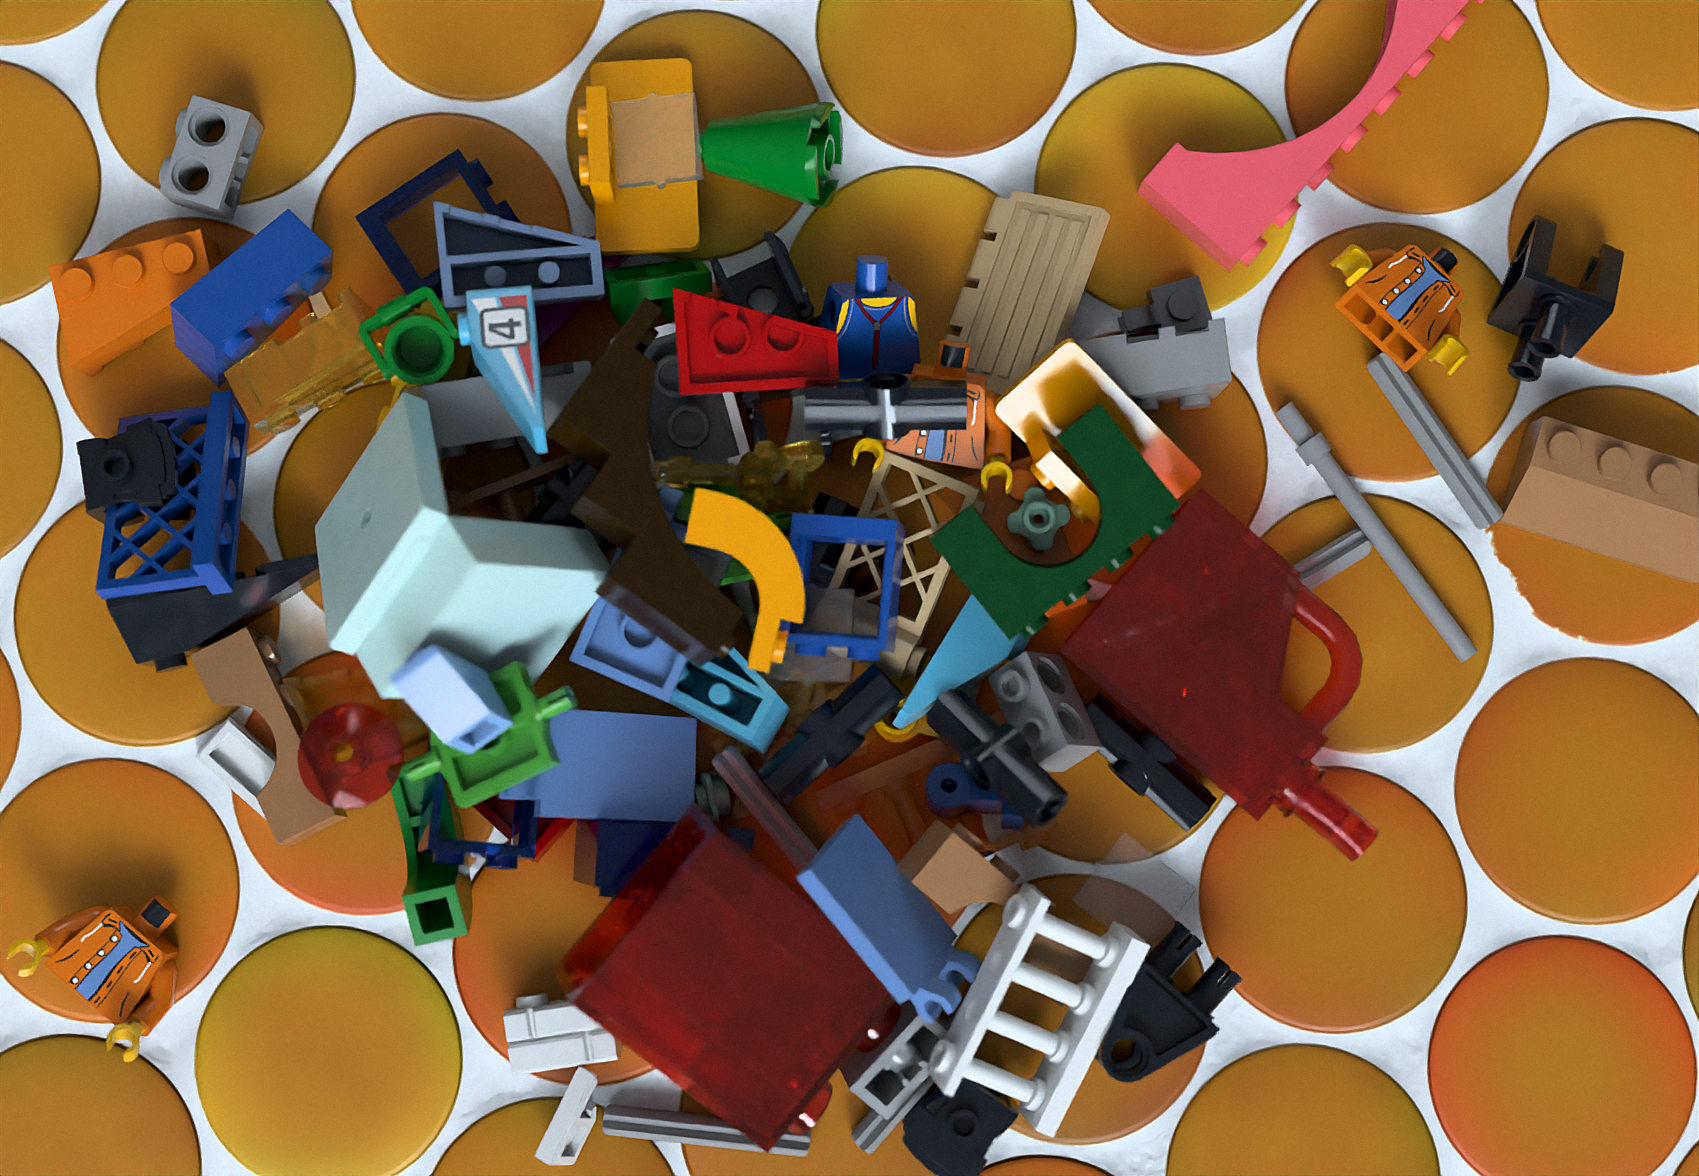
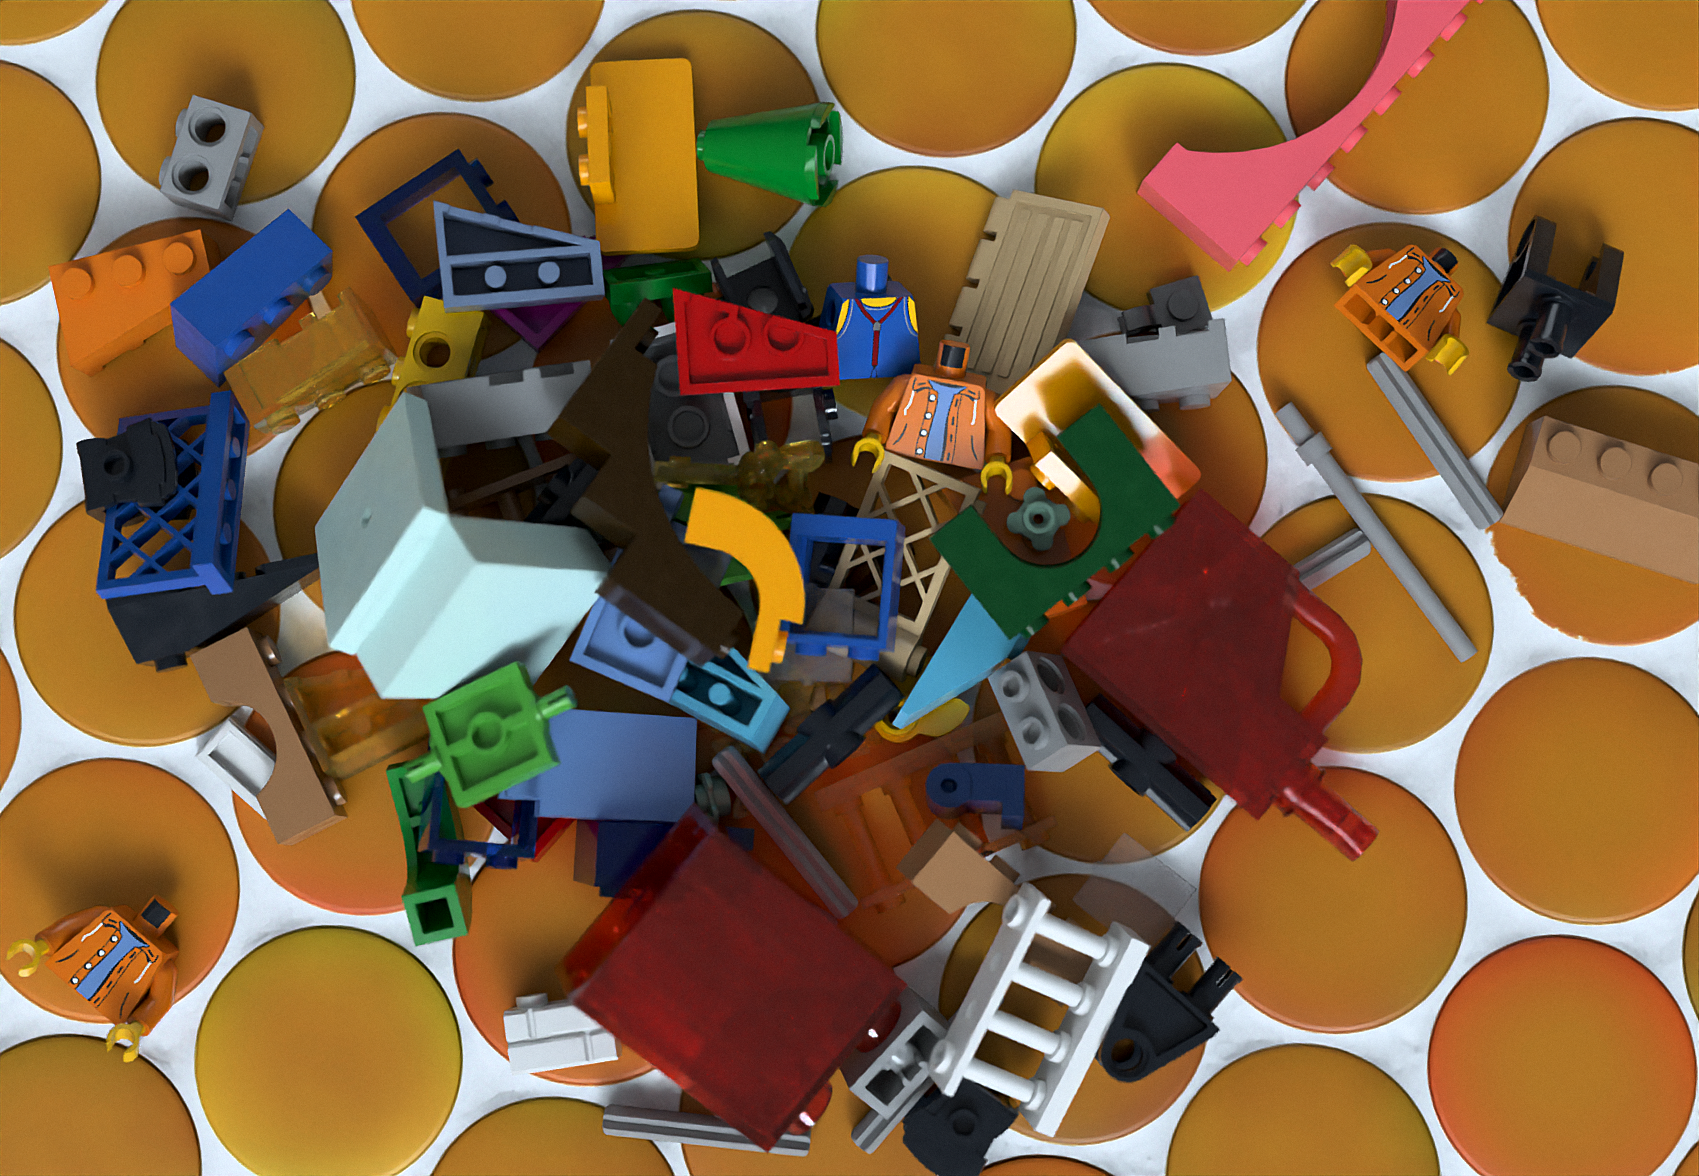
(369, 771): clear red dish -> none
(418, 344): green piece -> none
(452, 698): light blue slope -> none
(506, 351): medium azure slope -> none
(571, 1121): white tile -> none
(657, 140): clear piece -> none
(885, 405): black piece -> none
(888, 920): medium blue tile -> none
(997, 758): black piece -> none

